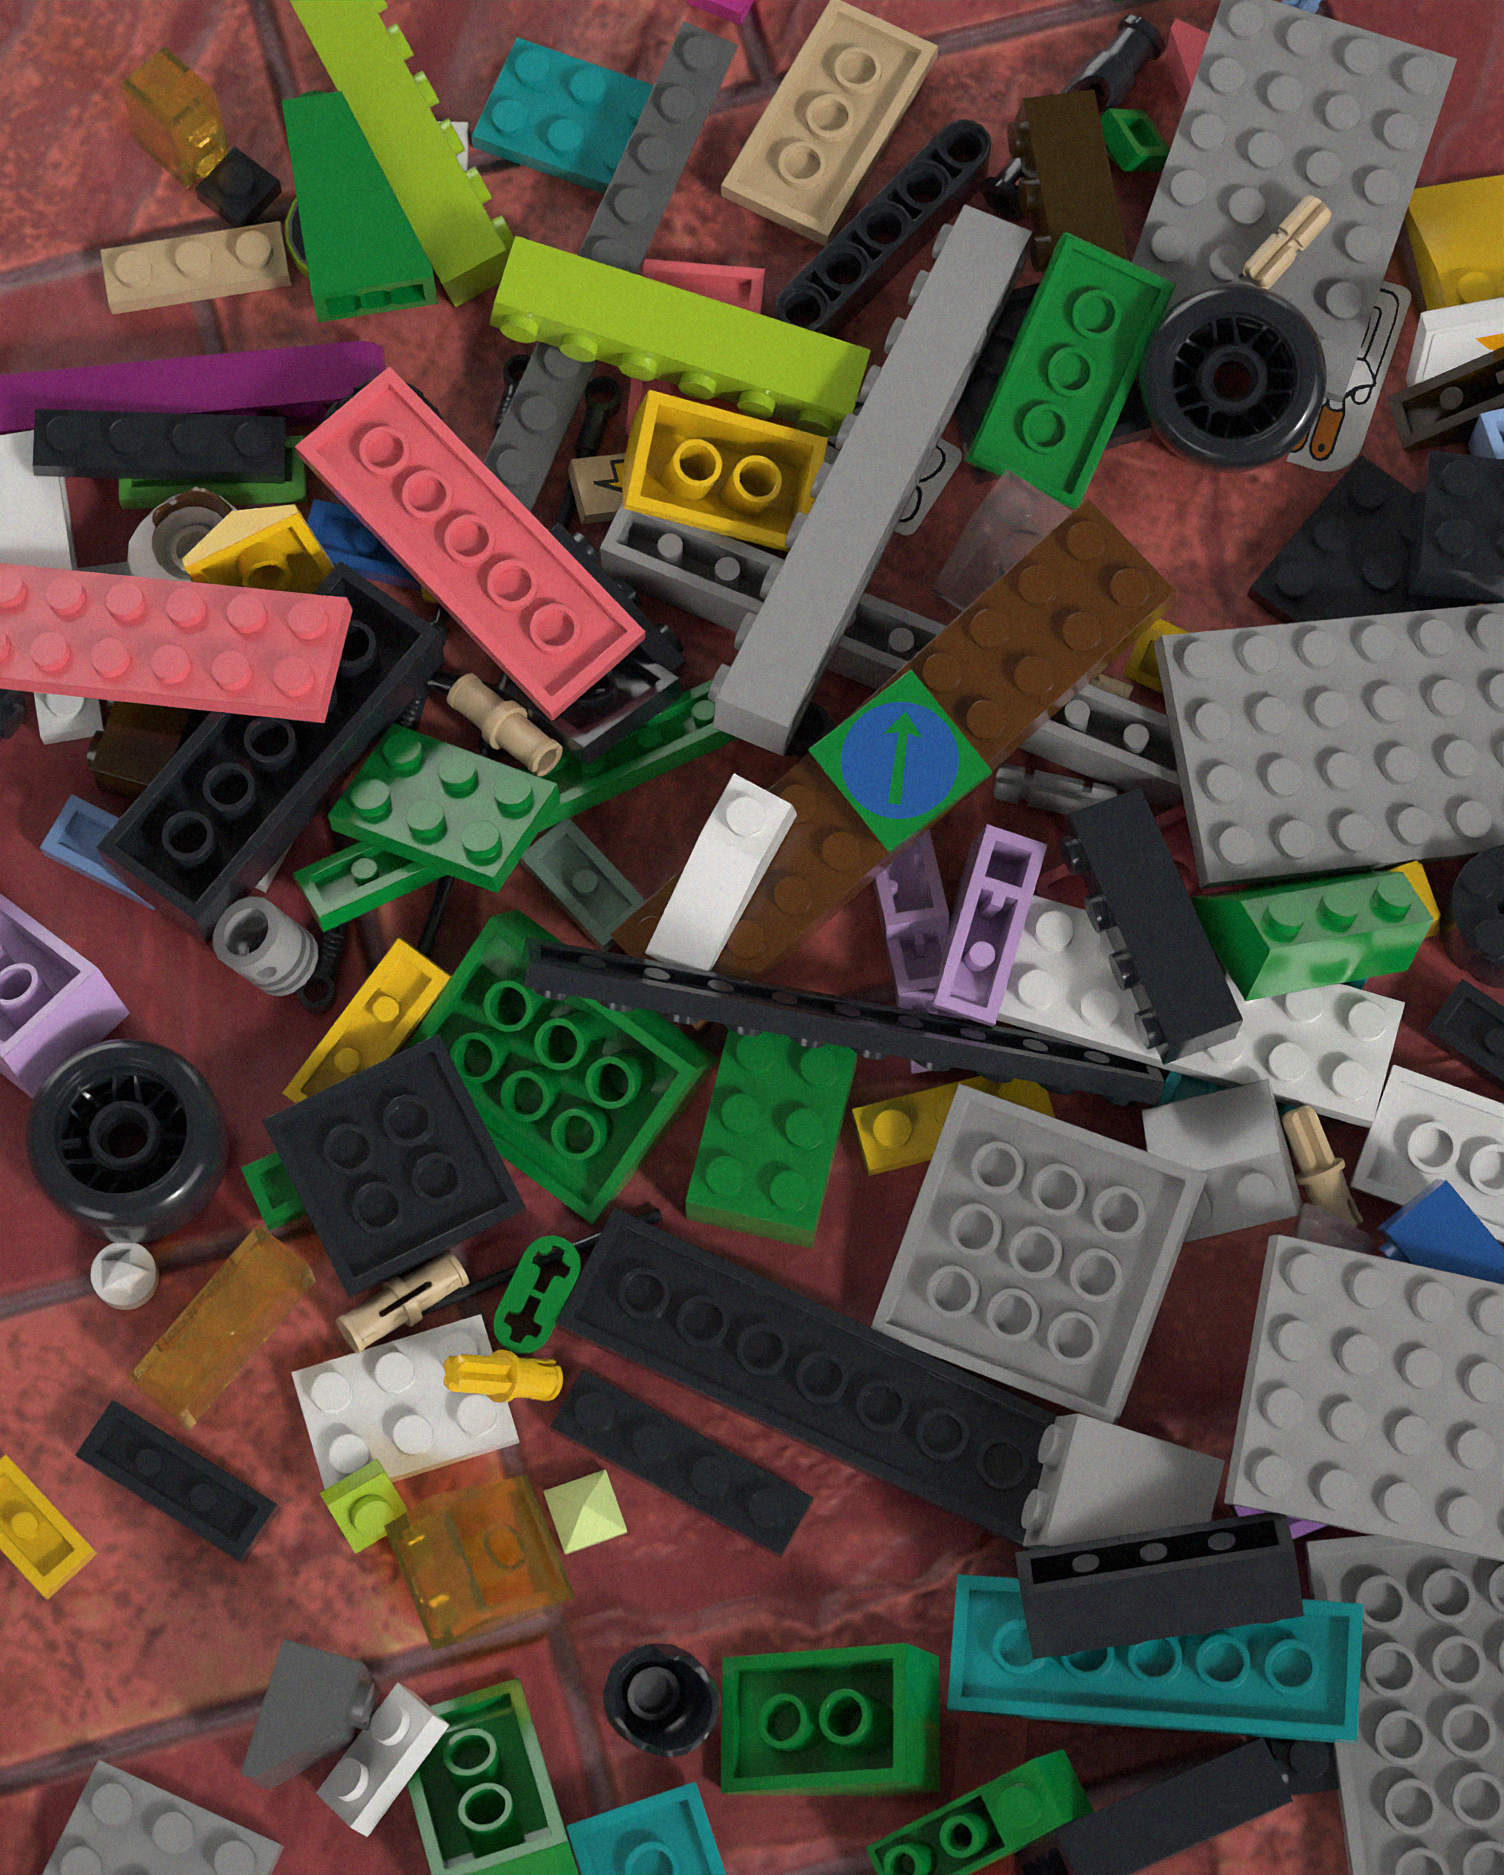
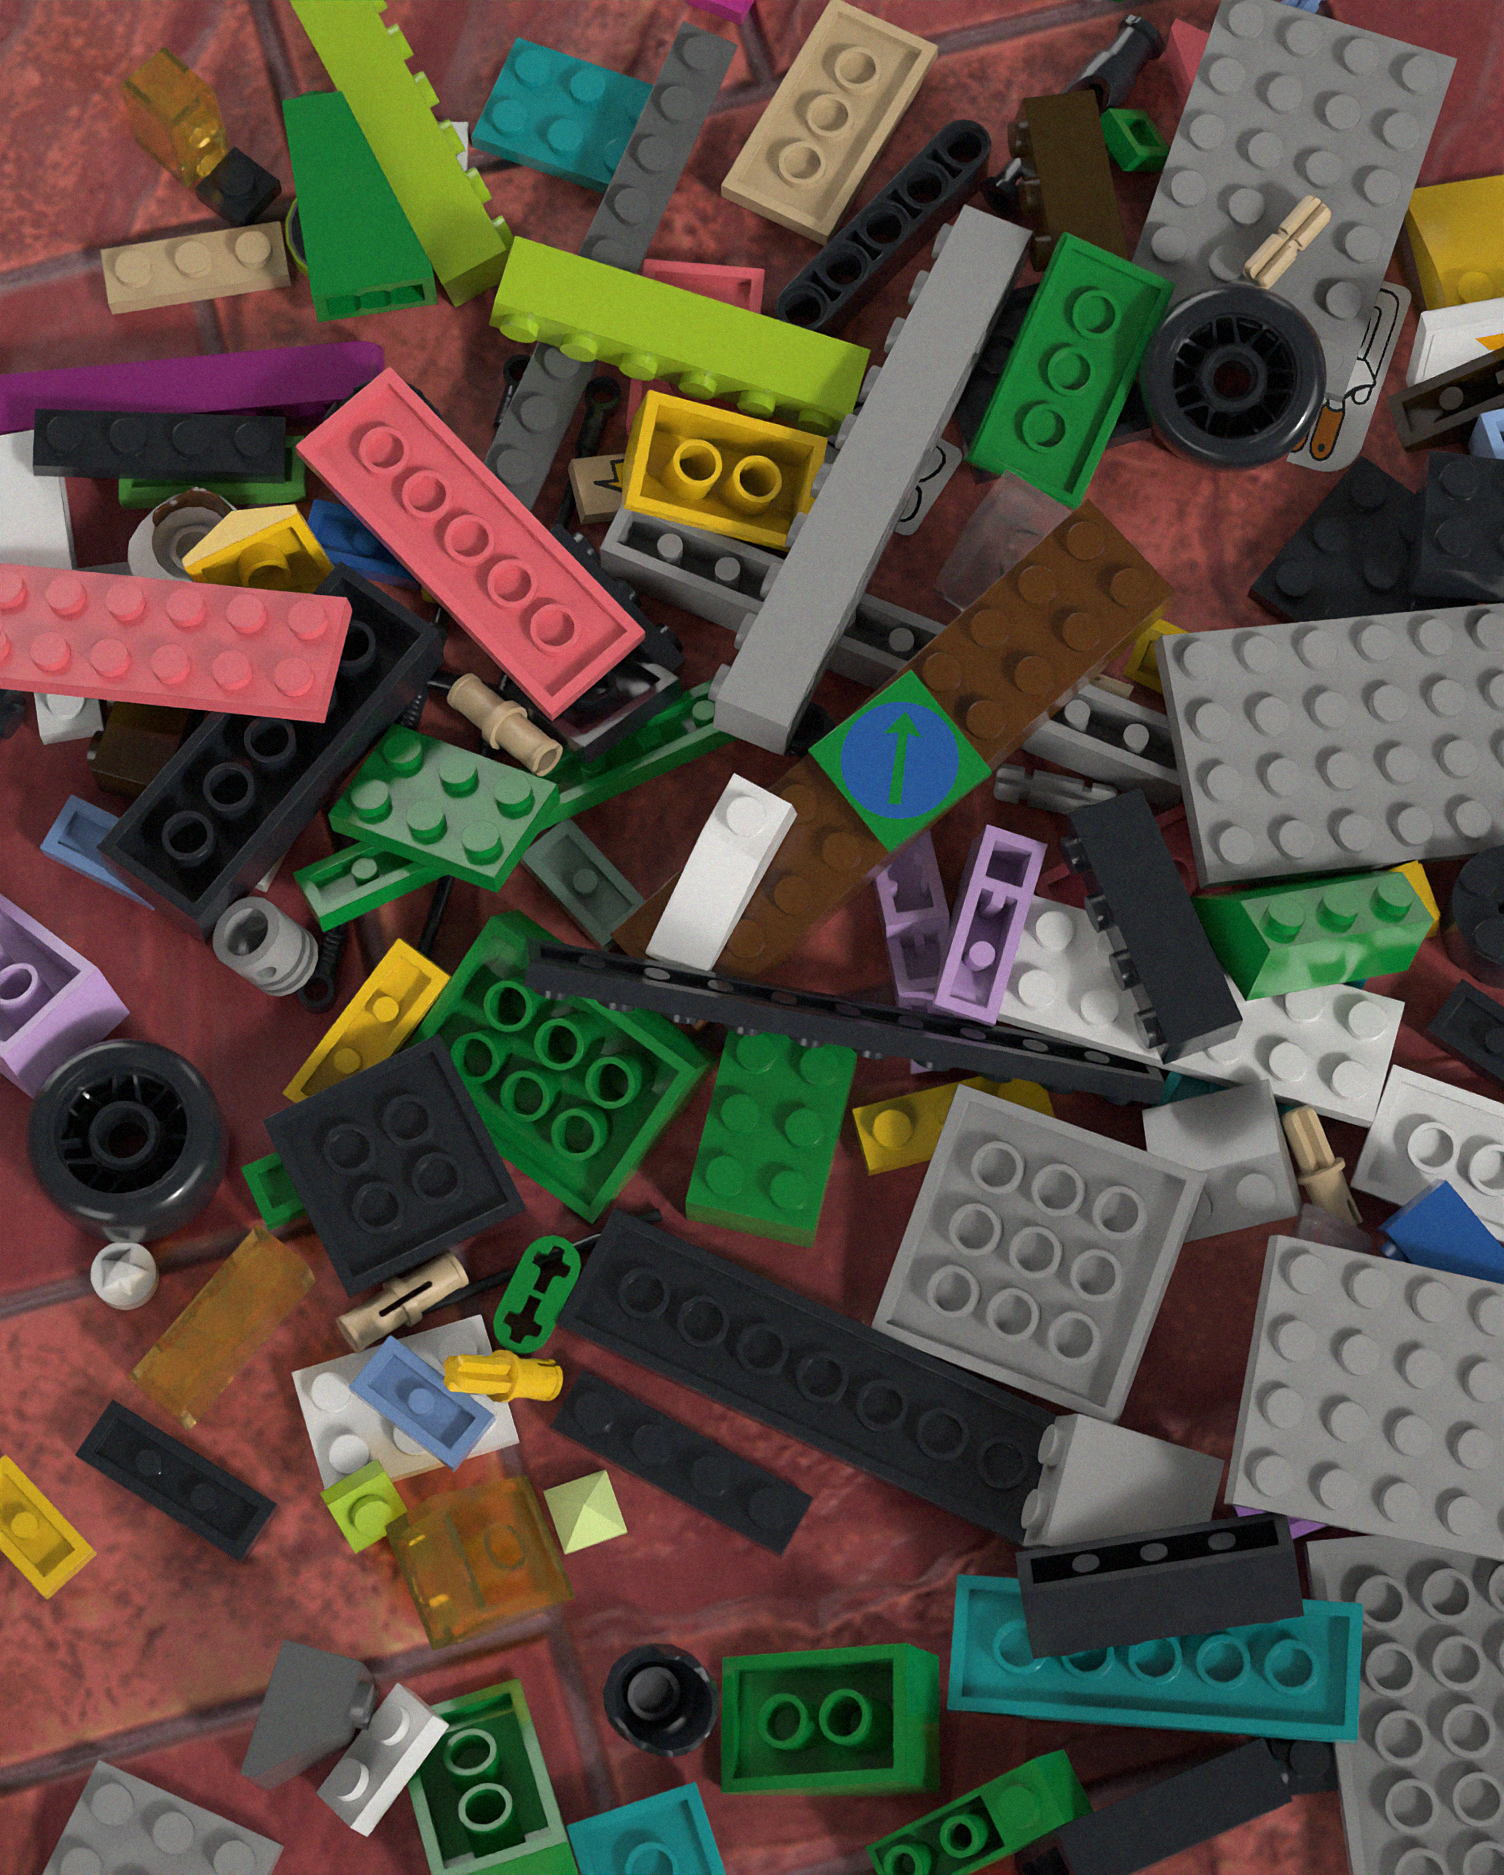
(419, 1405): none -> medium blue plate

